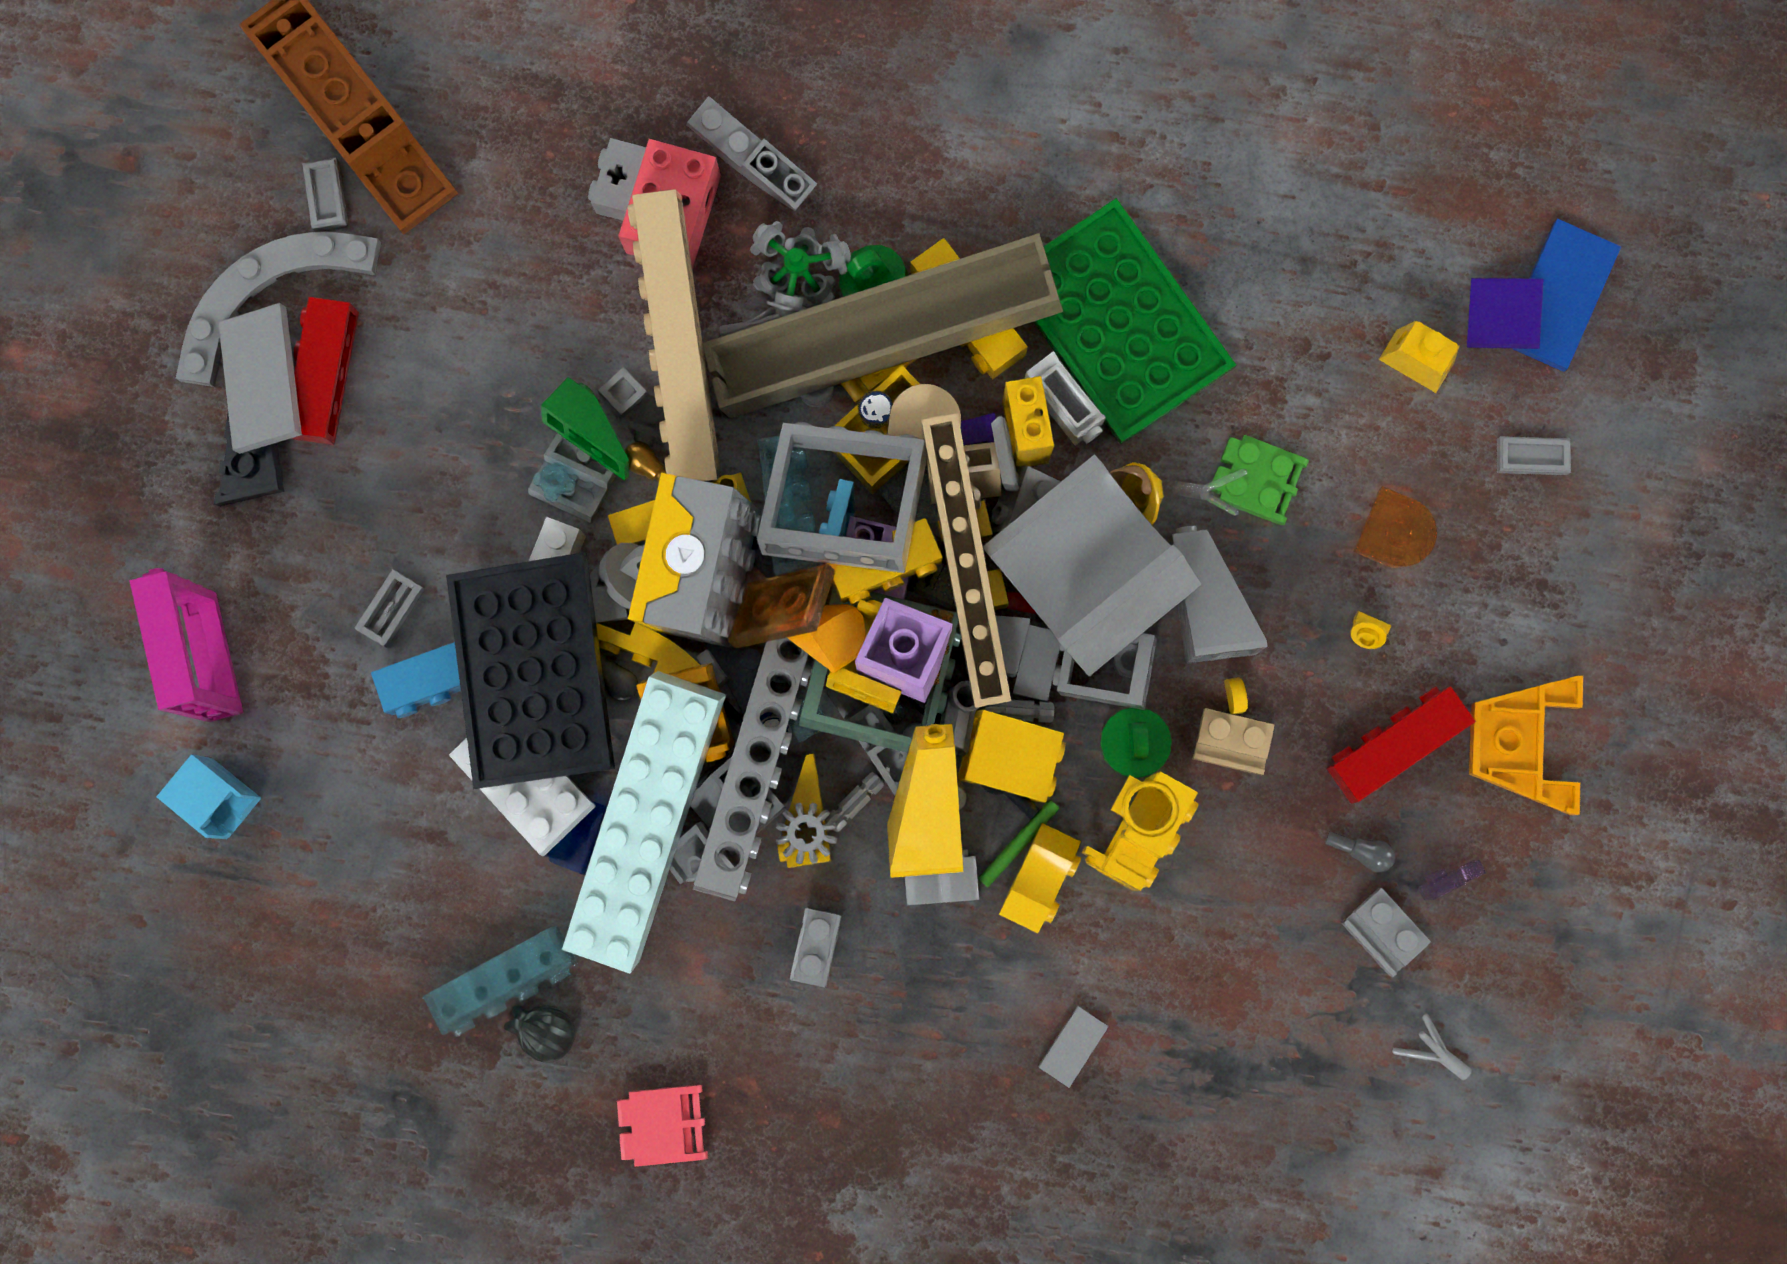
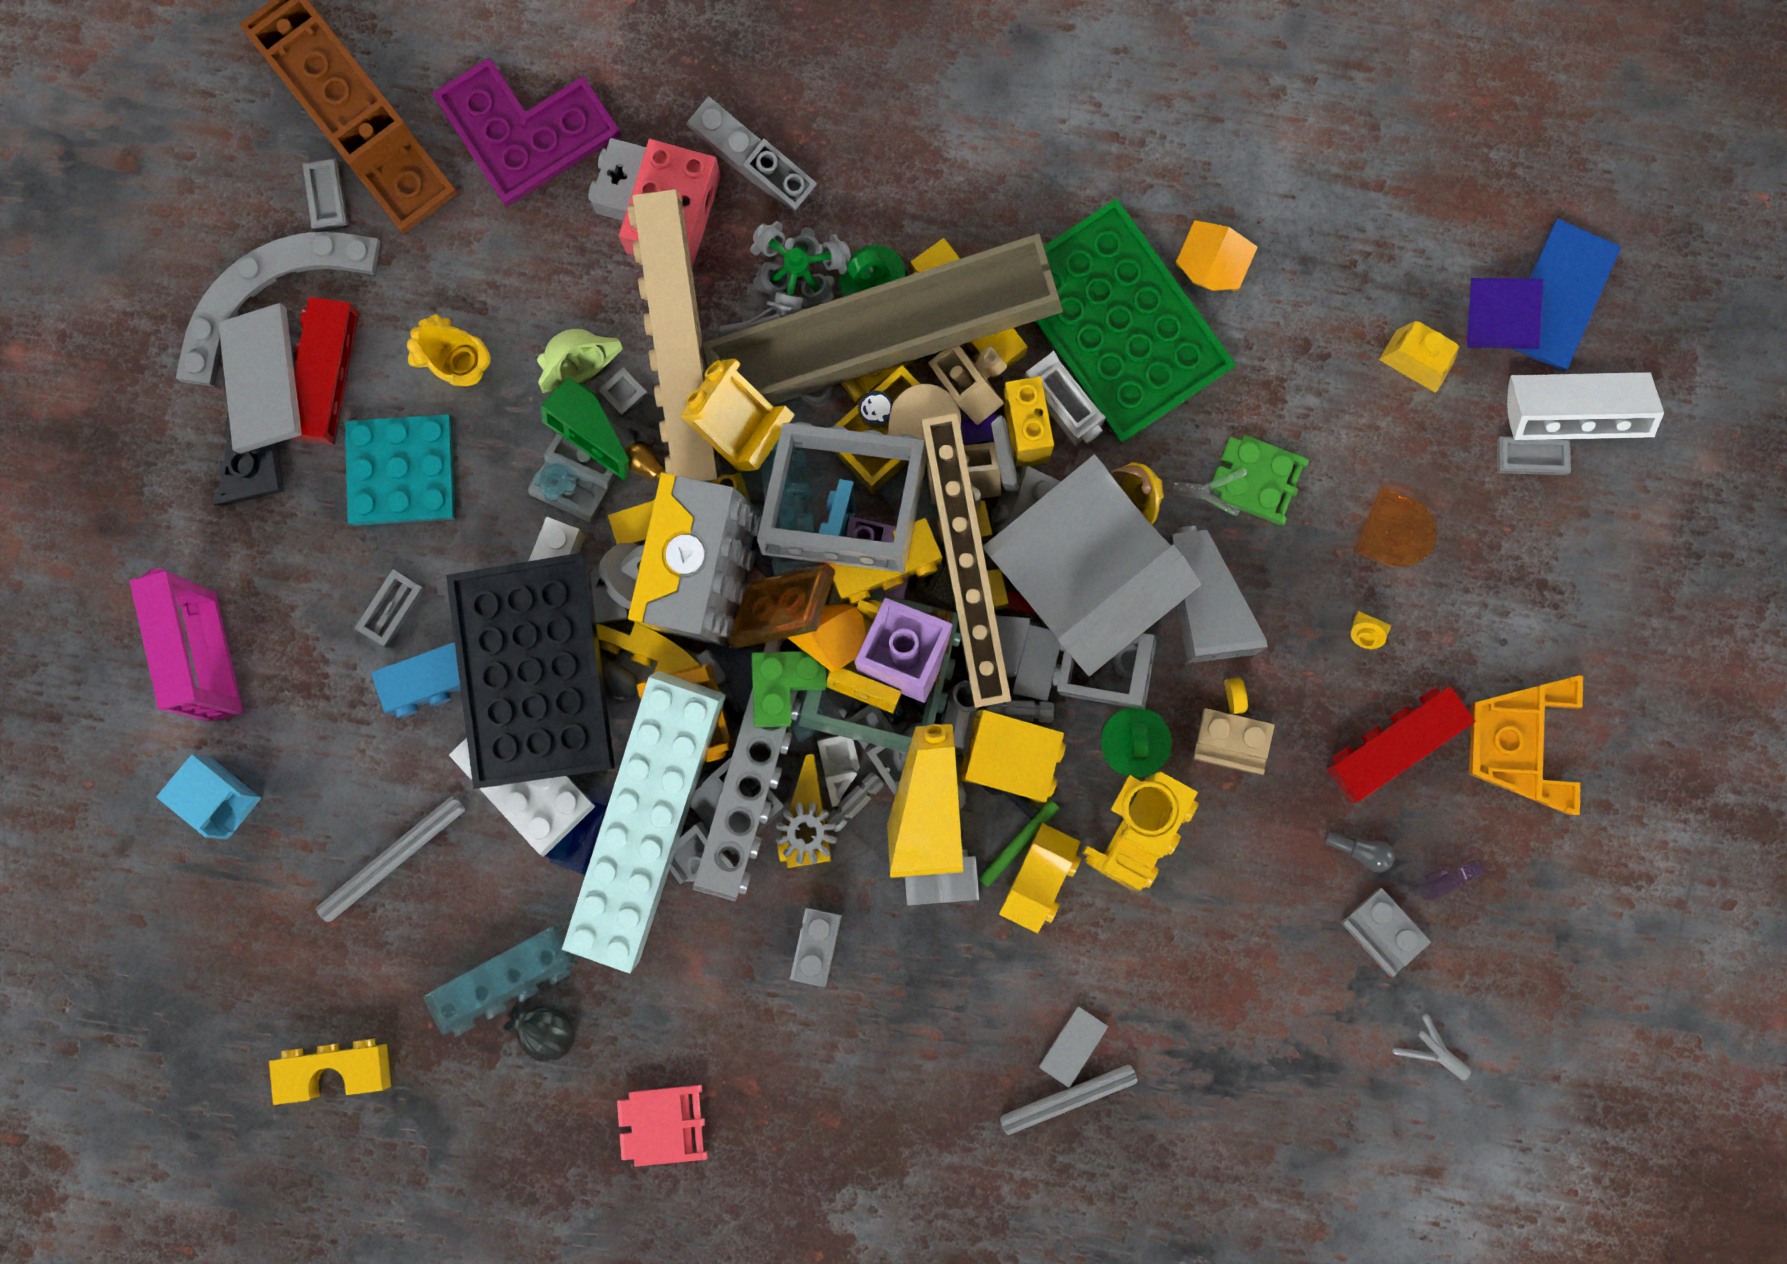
(297, 1075): none -> yellow arch
(390, 859): none -> light grey axle
(399, 470): none -> teal plate
(447, 351): none -> yellow hair
(520, 147): none -> magenta plate
(576, 356): none -> yellowish green hat
(734, 416): none -> yellow panel
(773, 679): none -> bright green plate
(839, 764): none -> white slope
(968, 380): none -> tan brick
(1068, 1099): none -> light grey axle
(1215, 256): none -> light orange slope
(1583, 406): none -> white brick

